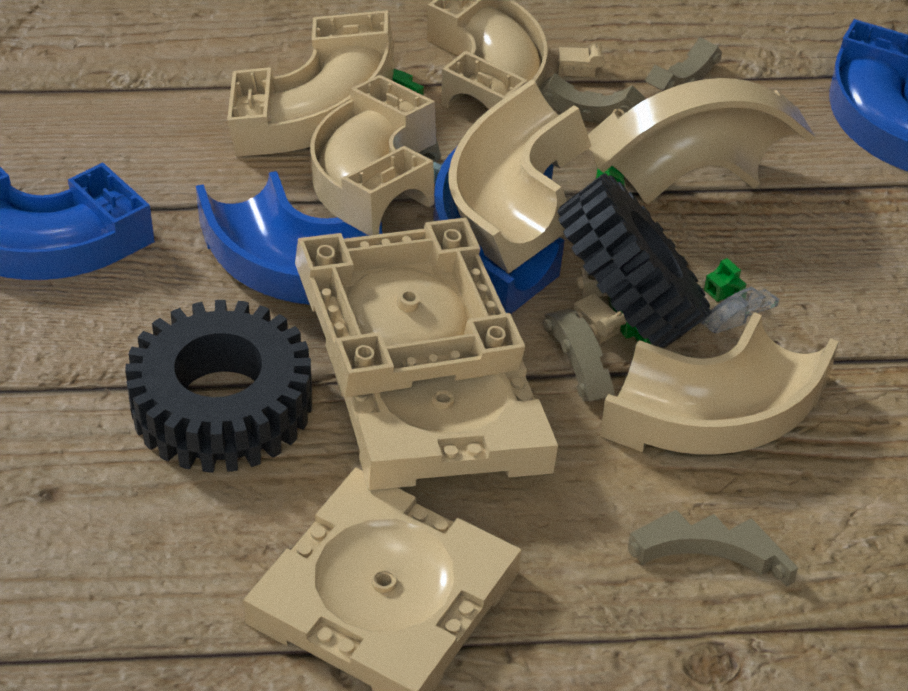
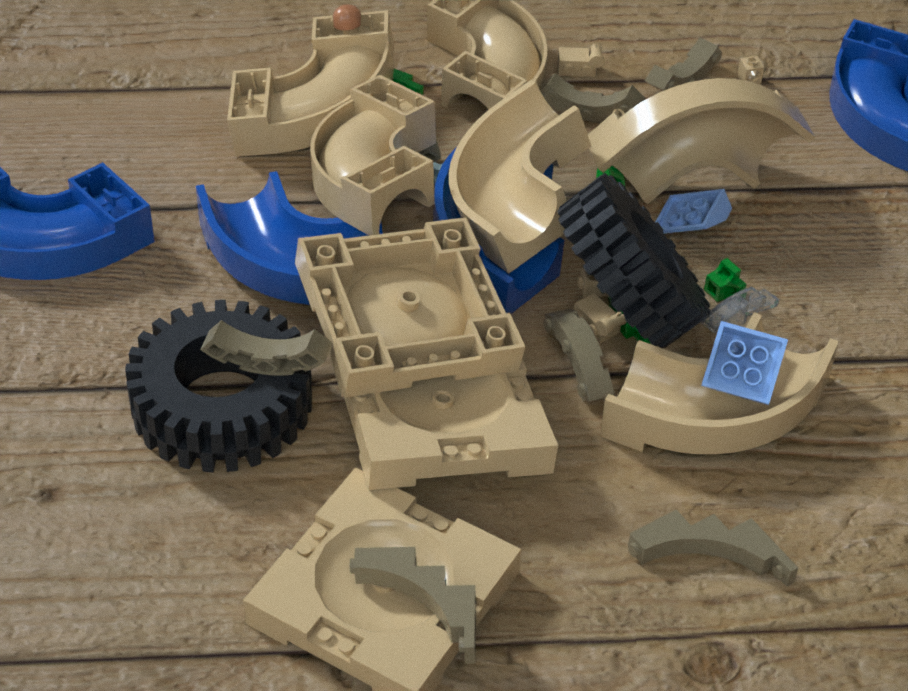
(264, 354): none -> dark tan brick
(346, 17): none -> nougat hair
(399, 570): none -> dark tan arch
(694, 211): none -> light blue slope
(744, 362): none -> light blue slope
(750, 69): none -> tan brick

